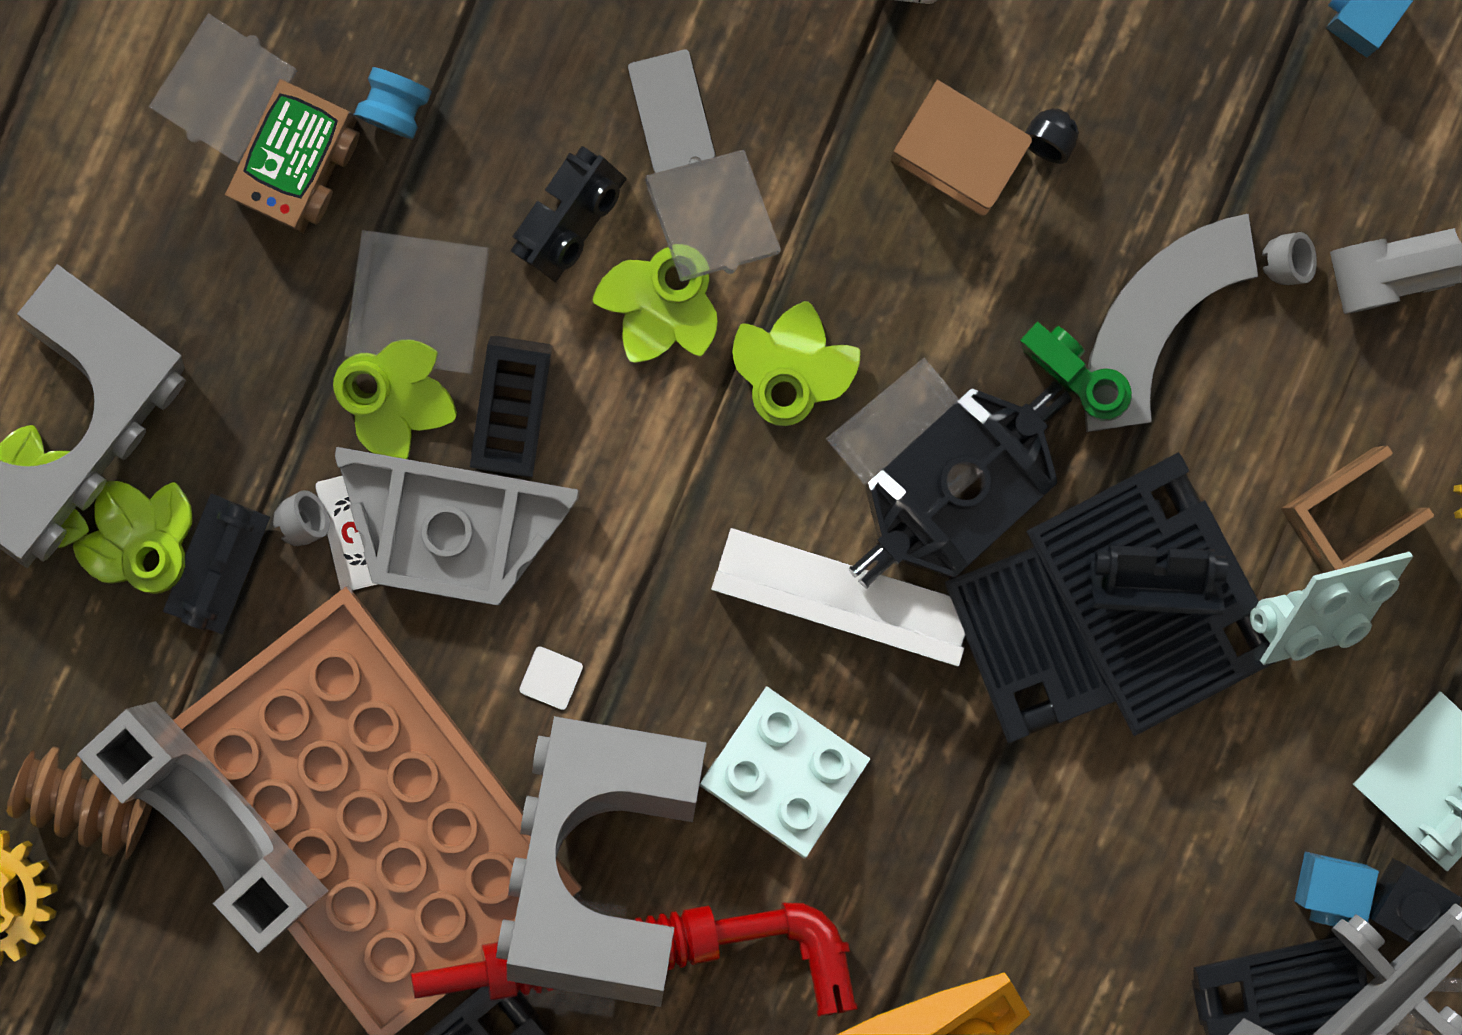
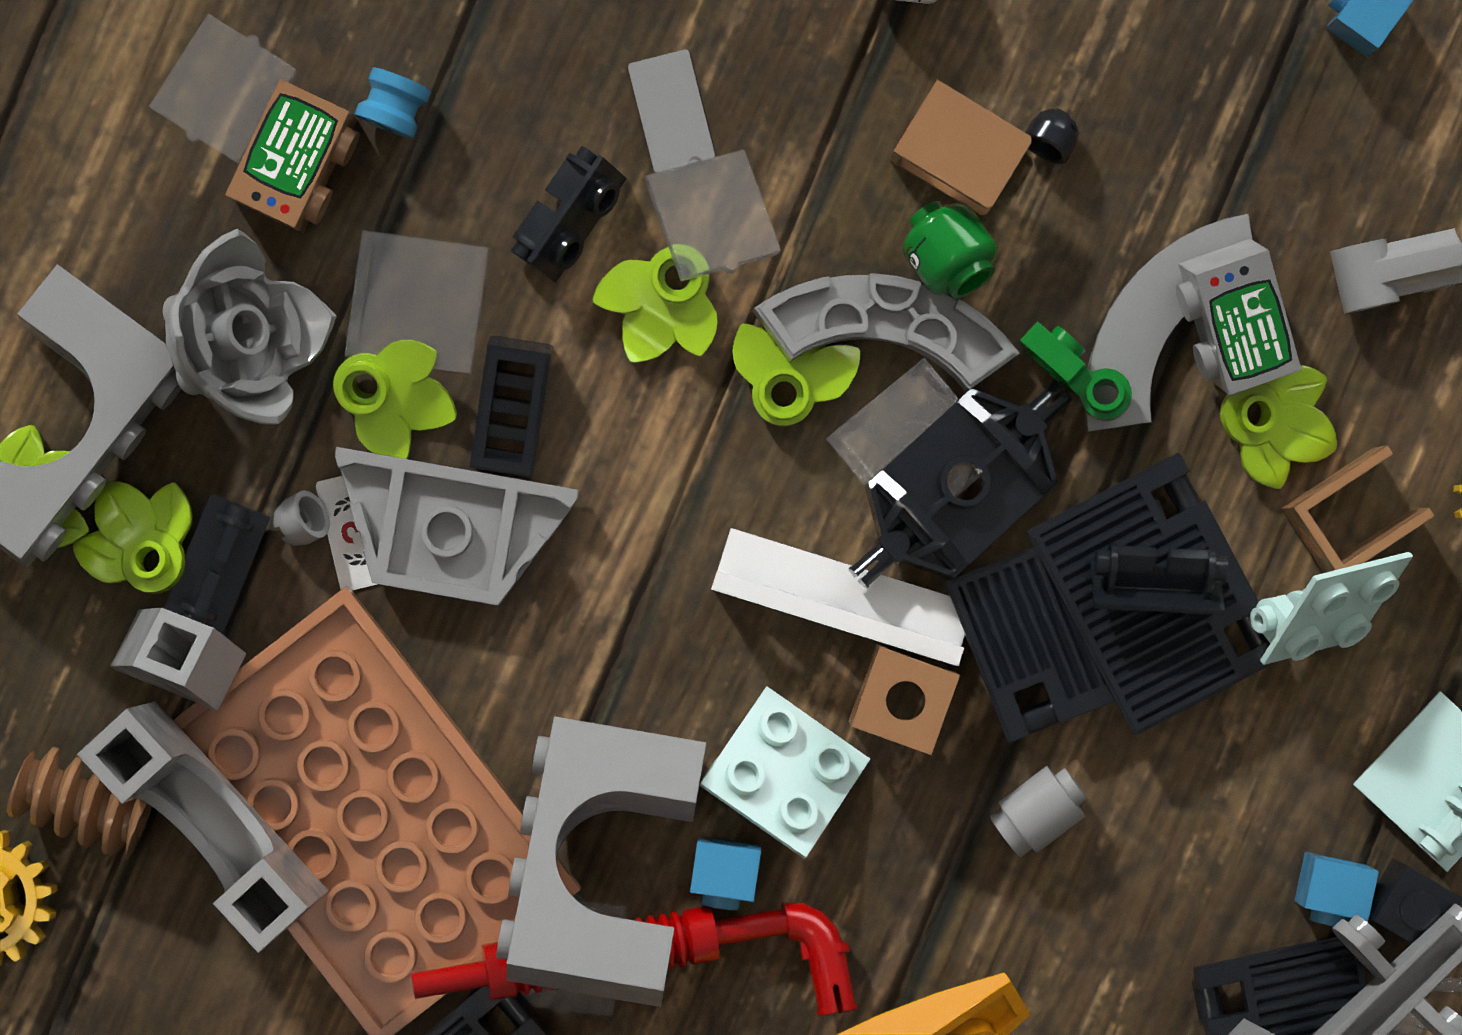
(179, 656): none -> light grey slope
(273, 326): none -> light grey brick
(551, 678): white sticker -> none
(725, 872): none -> dark azure plate
(885, 671): none -> medium nougat piece
(891, 312): none -> light grey tile
(950, 249): none -> green head
(1039, 810): none -> light grey brick
(1237, 317): none -> brick
(1287, 427): none -> lime plate
(1290, 259): light grey hinge -> none

